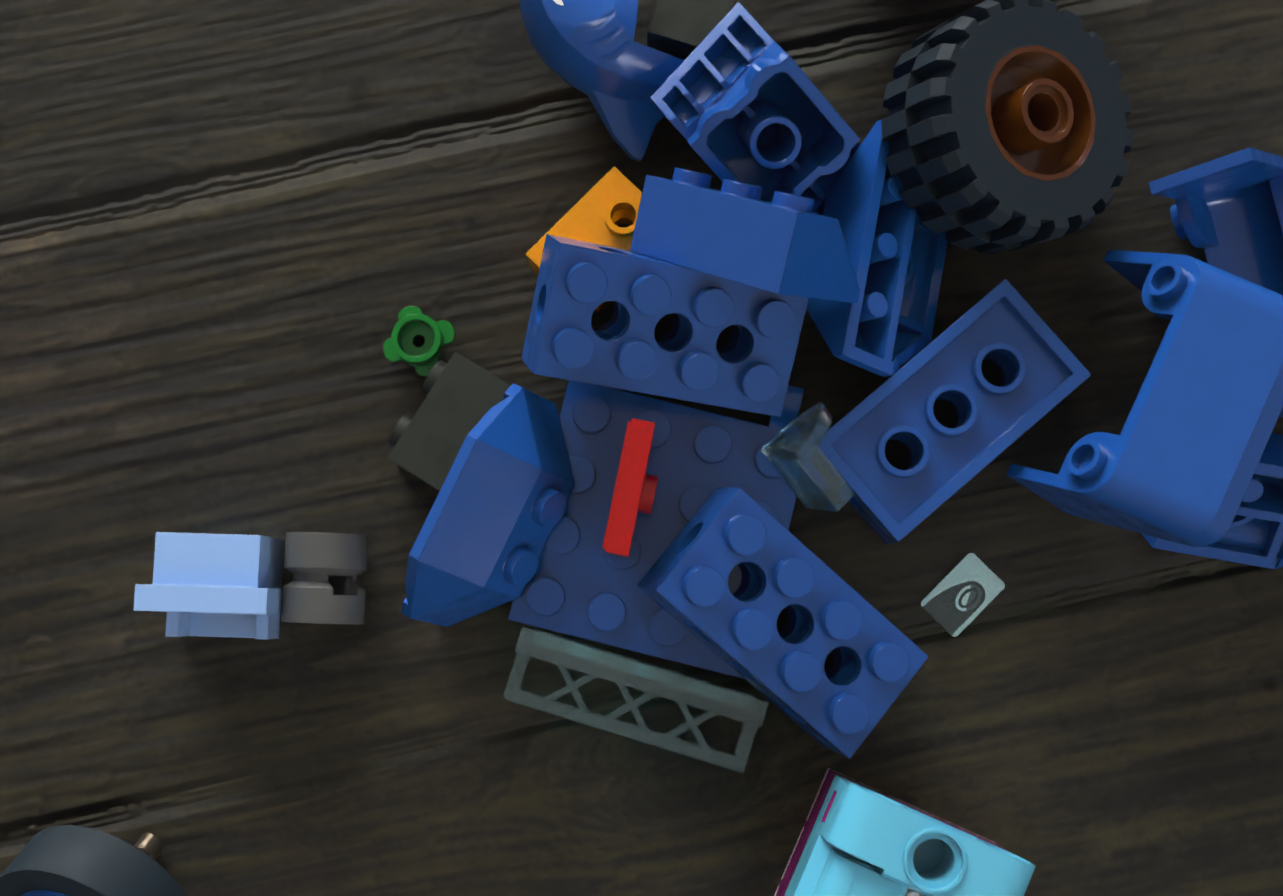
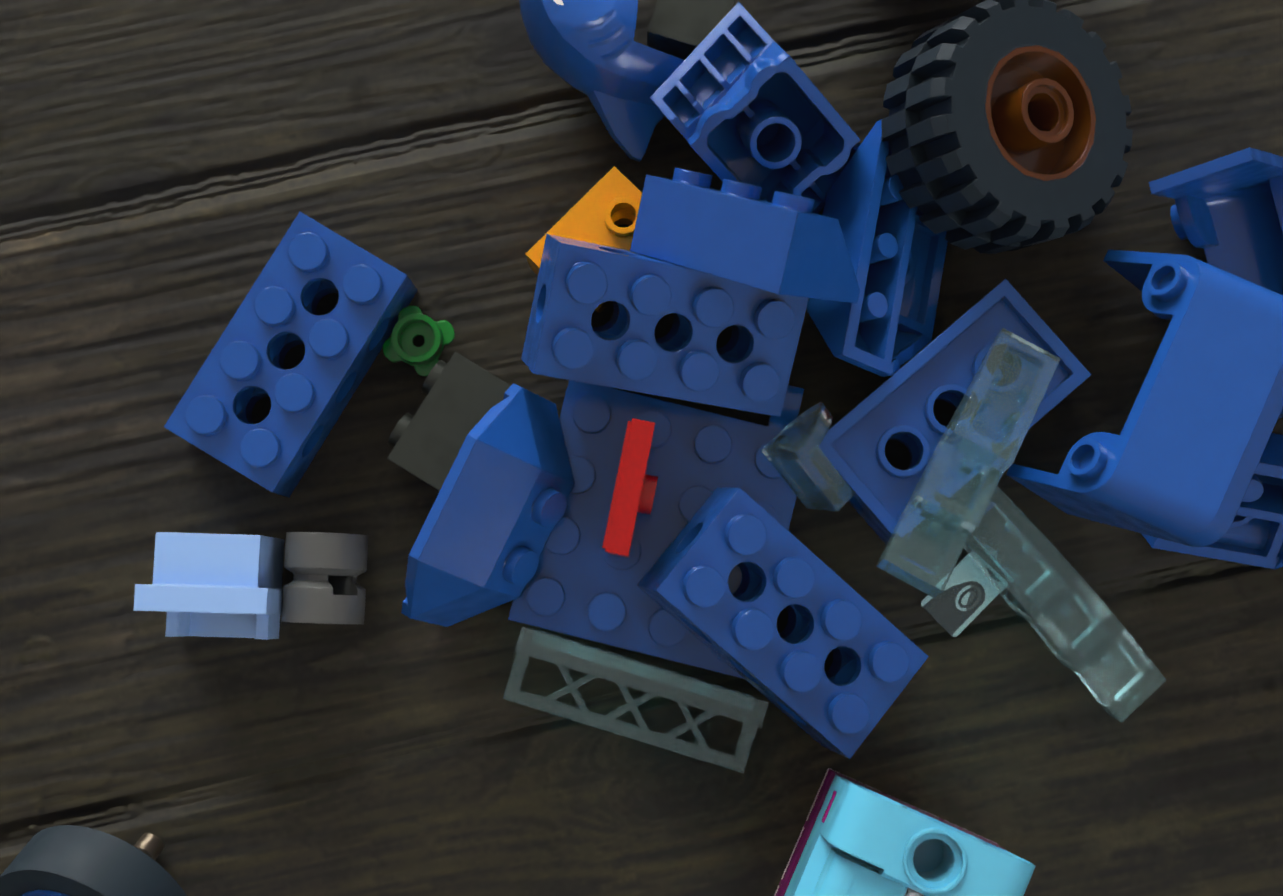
(253, 347): none -> blue brick
(969, 463): none -> clear light blue slope
(1062, 608): none -> clear light blue slope

